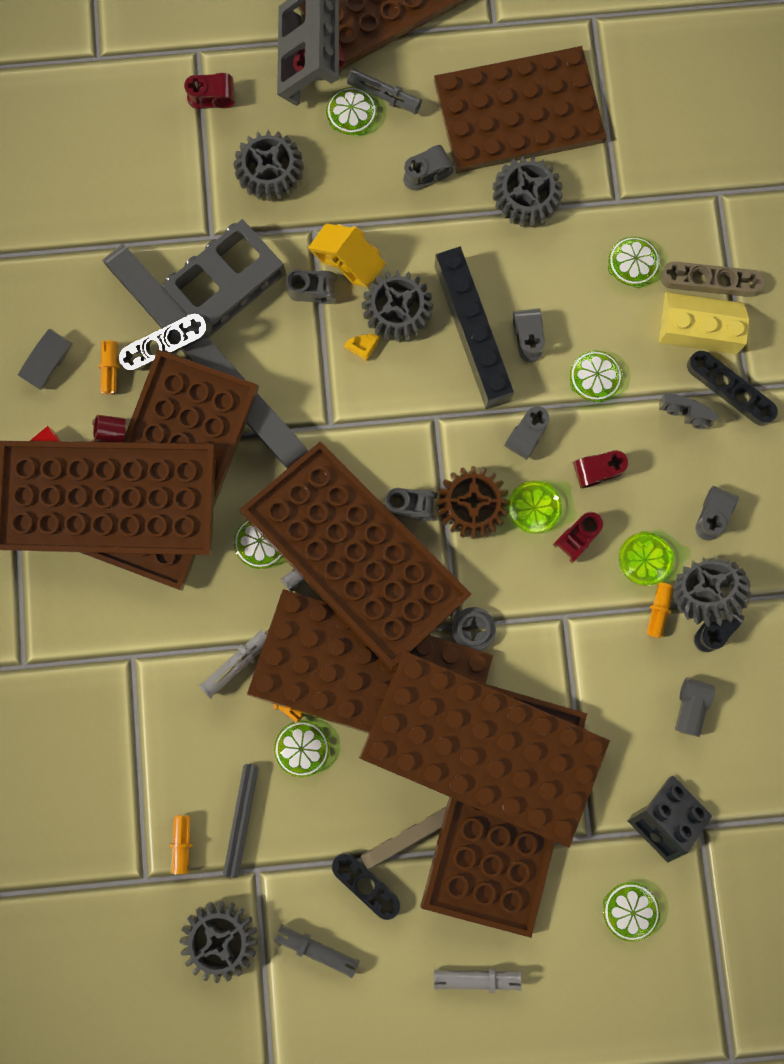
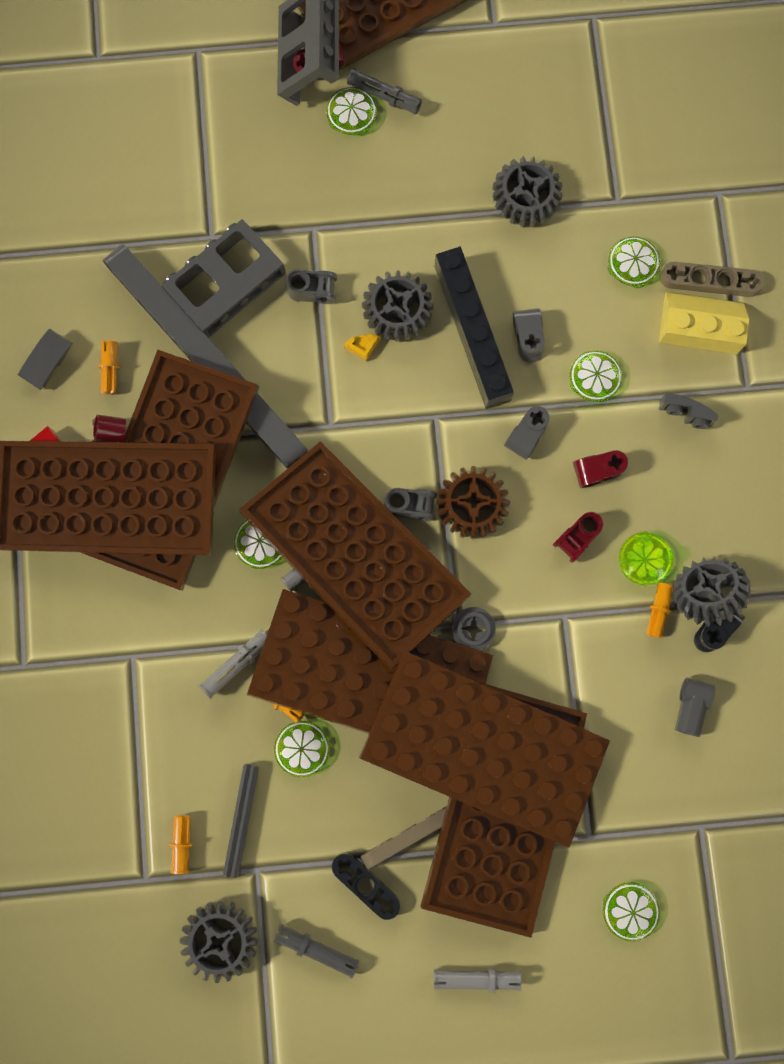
(164, 340): beam -> none
(212, 90): dark red piece -> none
(267, 154): dark grey gear -> none
(349, 252): yellow brick -> none
(427, 167): dark grey piece -> none
(519, 109): reddish brown plate -> none
(534, 507): clear neon green dish -> none
(671, 820): black bracket -> none
(717, 510): dark grey piece -> none
(734, 384): black beam -> none

